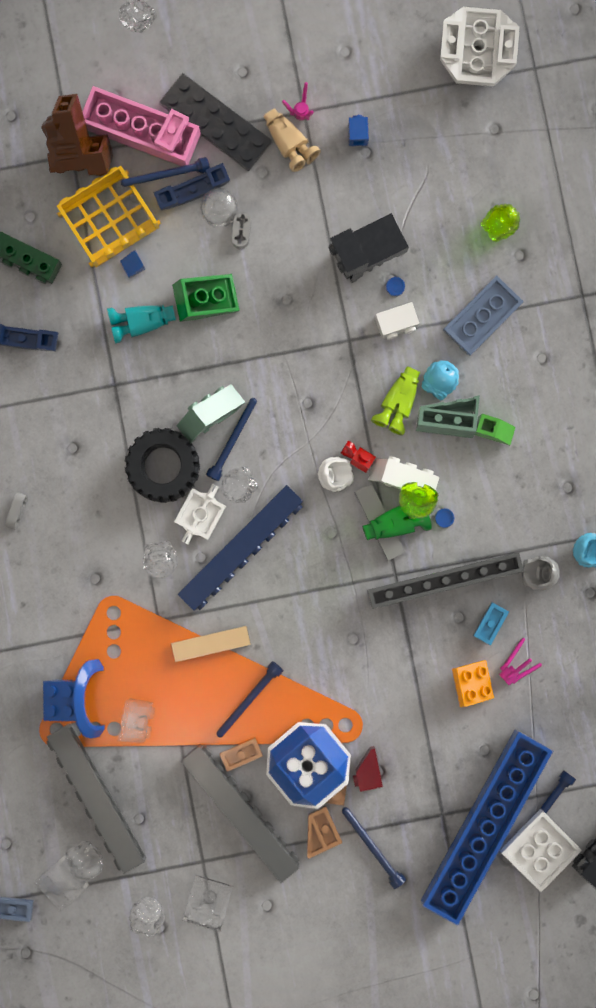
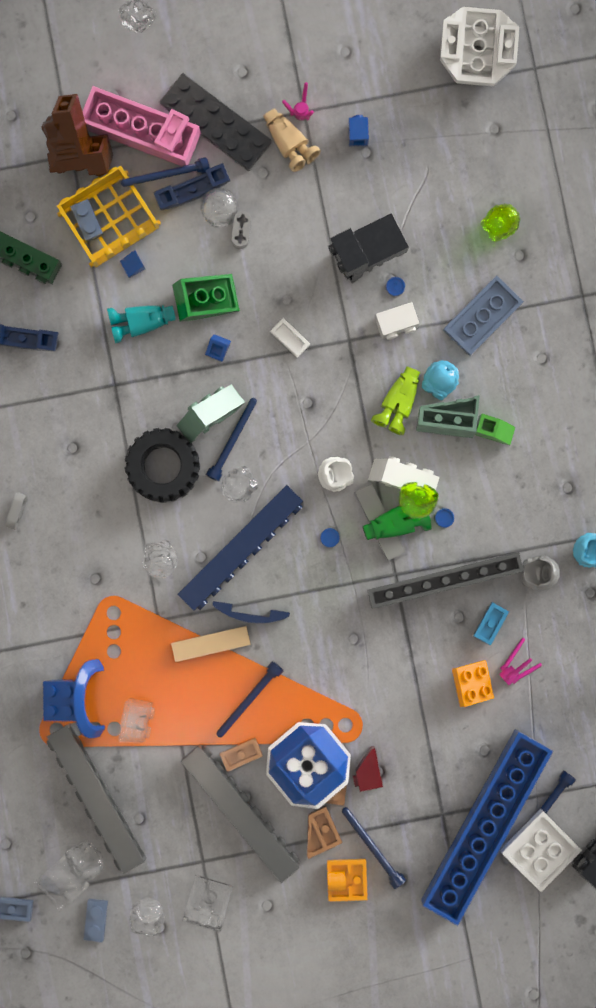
(87, 220): none -> sand blue plate
(95, 920): none -> sand blue plate
(200, 514): white plate -> none
(217, 347): none -> blue slope
(226, 608): none -> dark blue slope
(290, 338): none -> white tile
(330, 537): none -> blue piece
(347, 880): none -> light orange plate
(360, 458): red plate -> none

